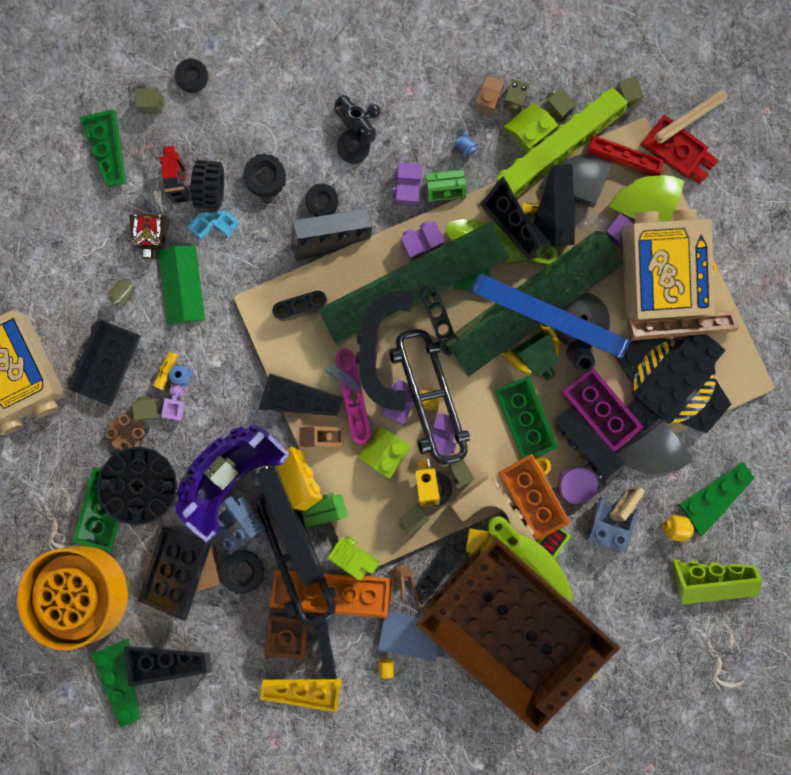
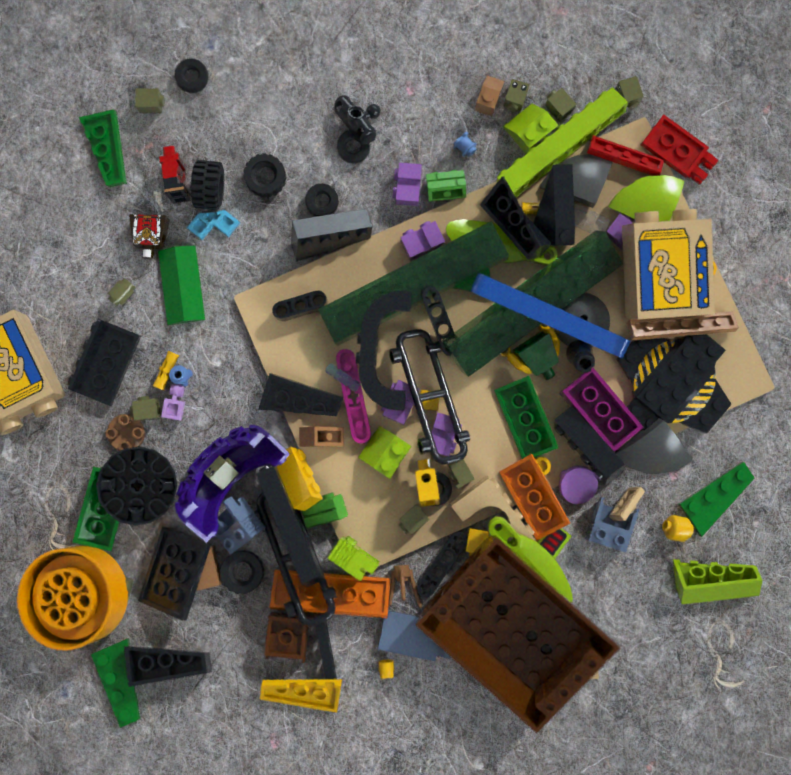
(690, 117): tan axle -> none

